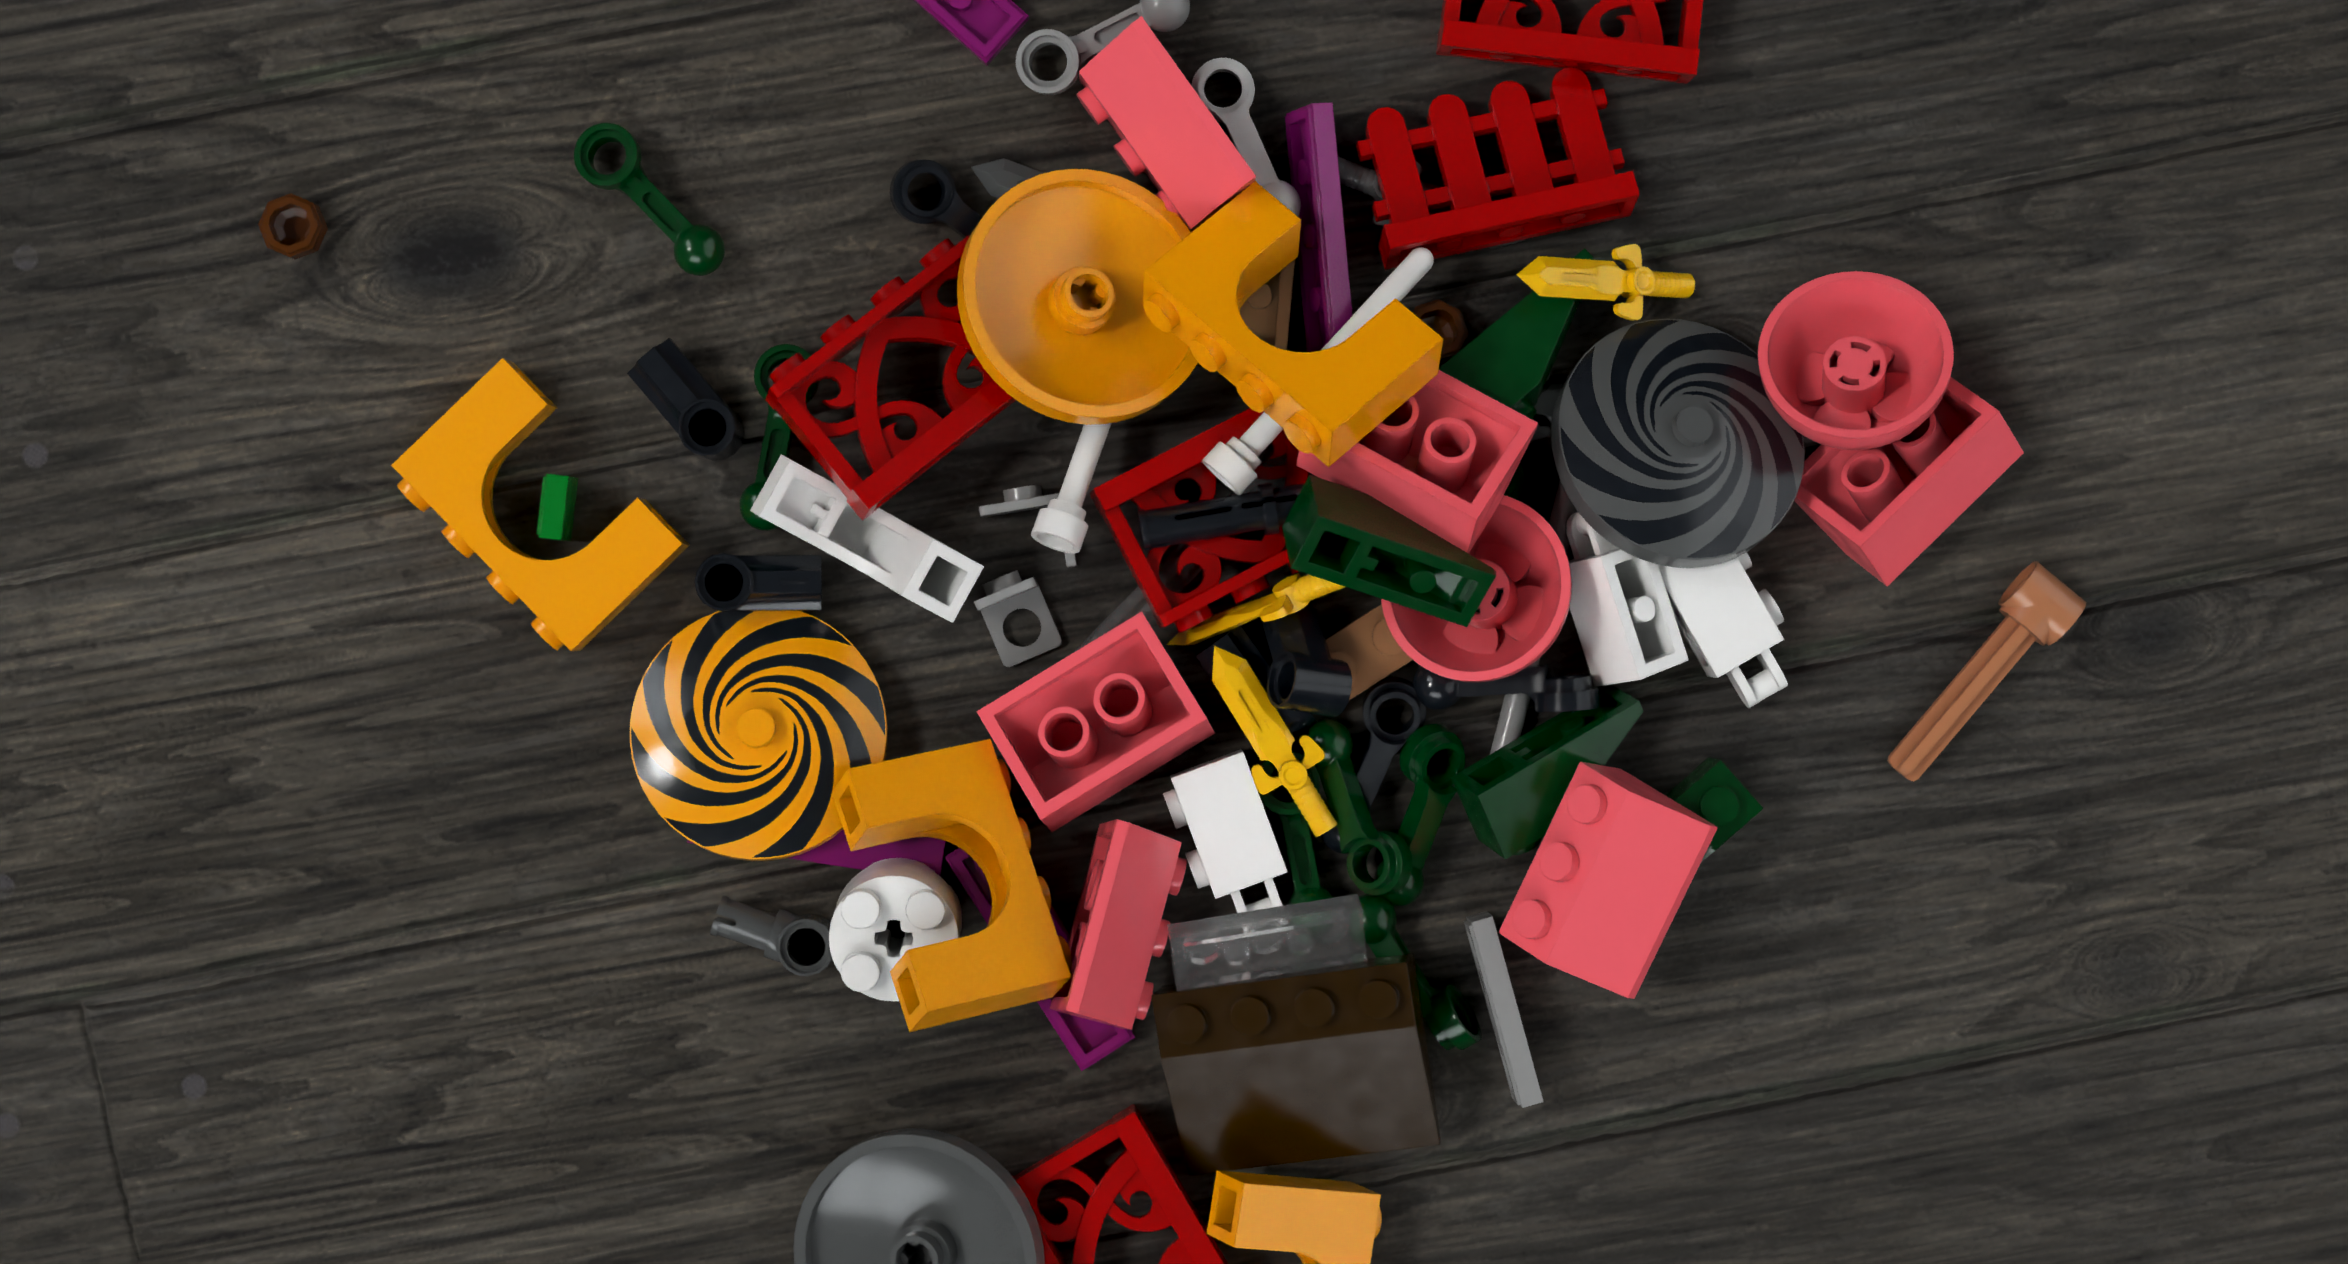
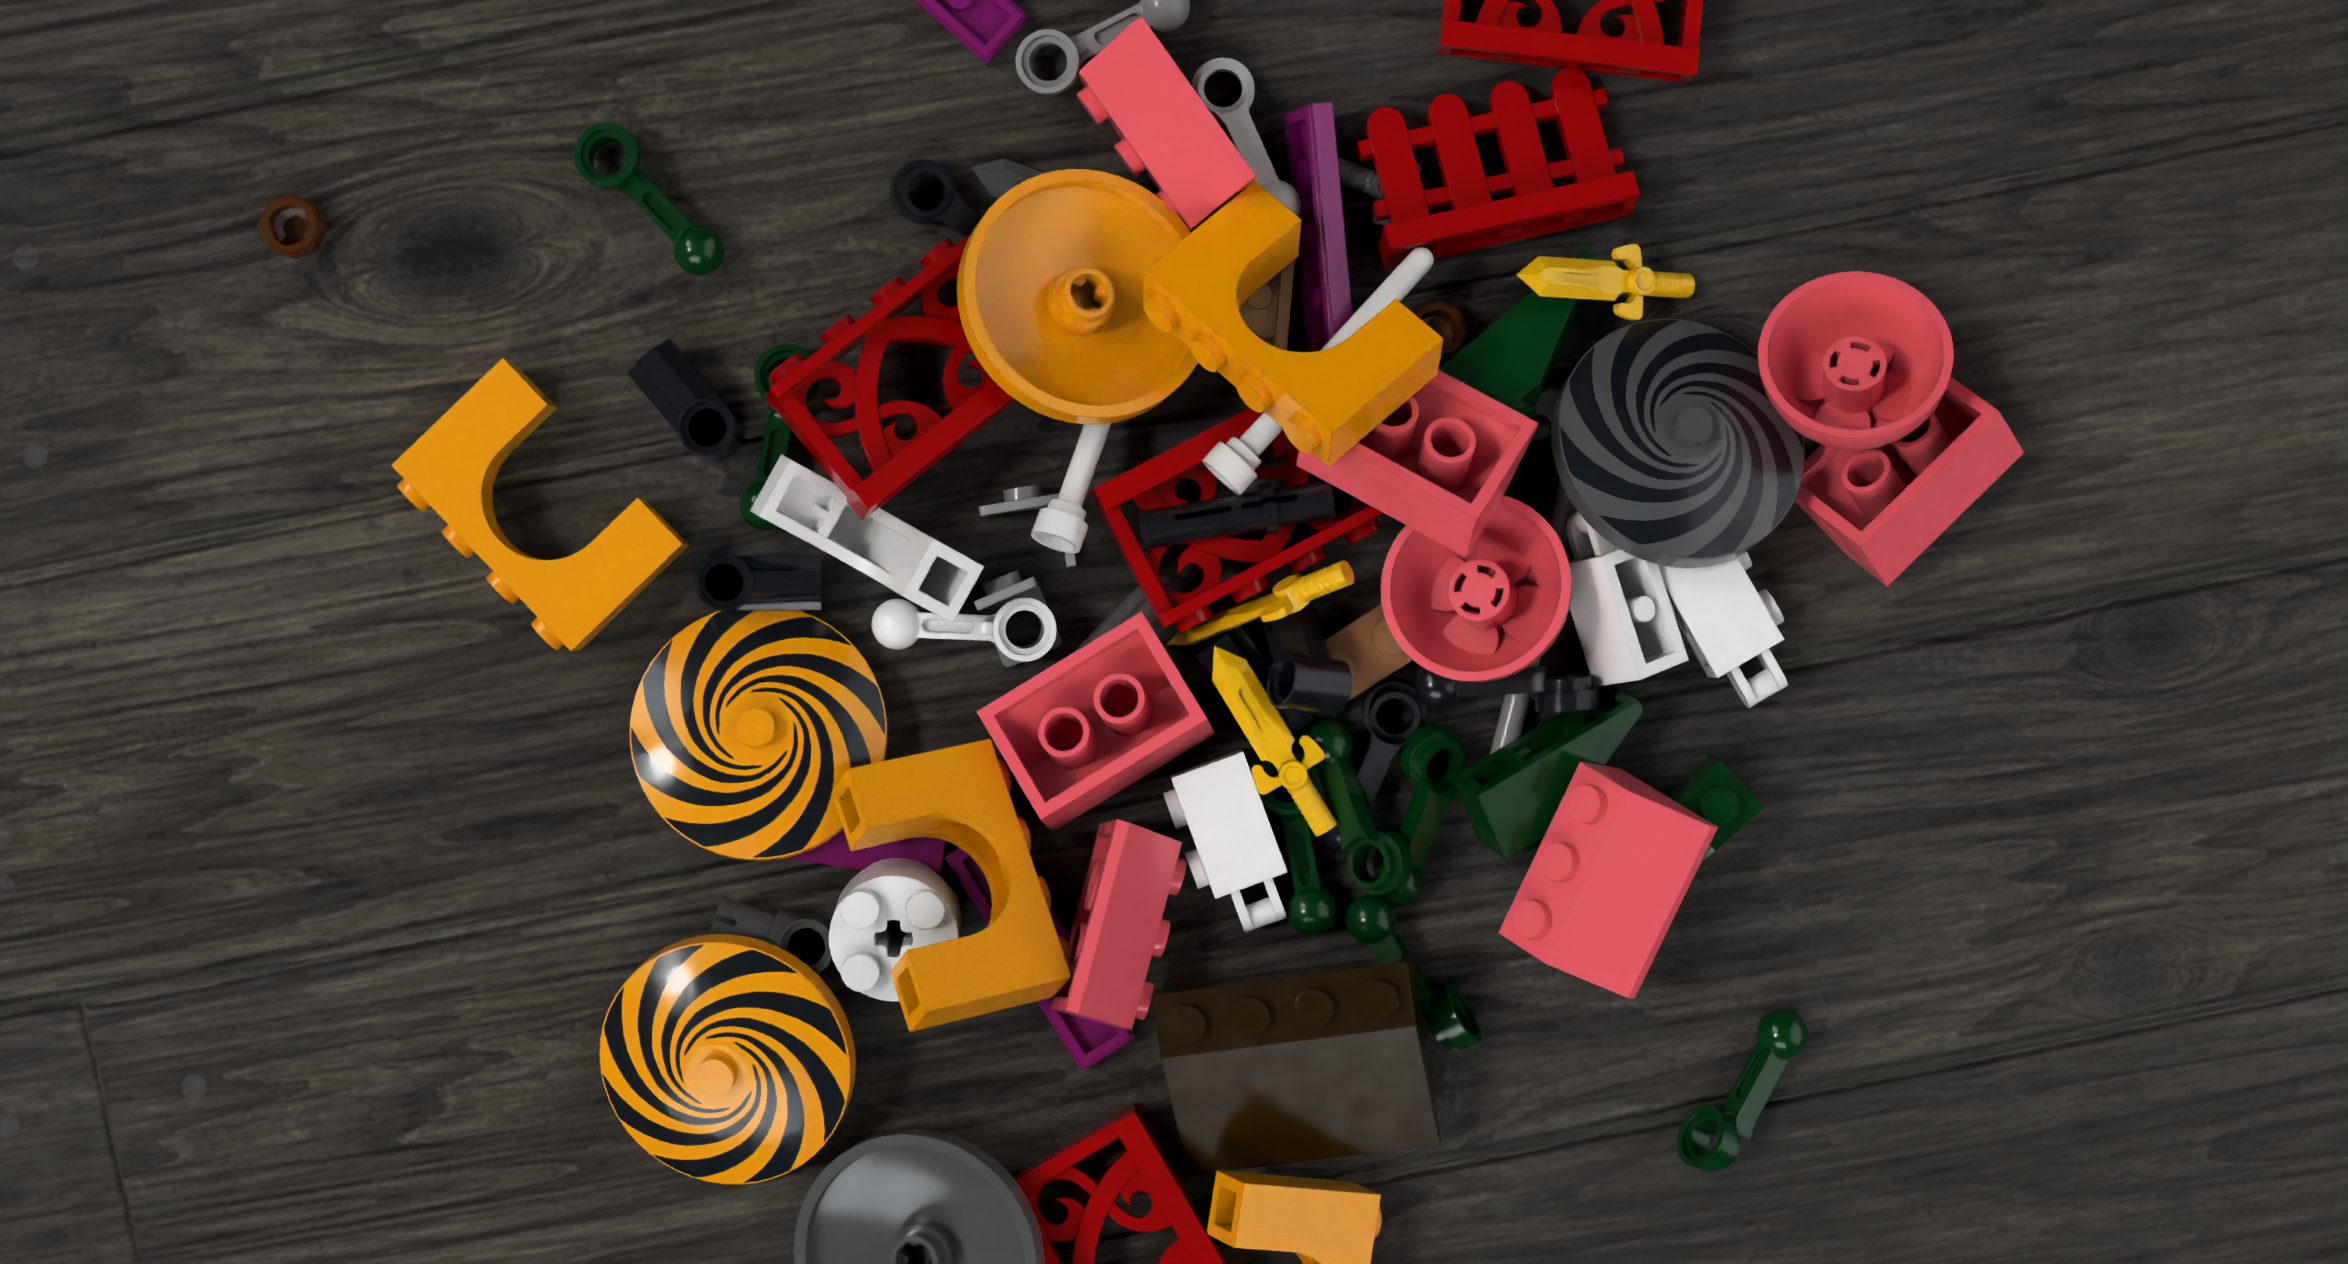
(557, 507): green tile -> none
(727, 1059): none -> dish
(900, 624): none -> white piece
(1267, 942): clear plate -> none
(1381, 553): dark green slope -> none
(1503, 1009): light grey tile -> none
(1779, 1037): none -> dark green piece
(2035, 610): nougat axle -> none

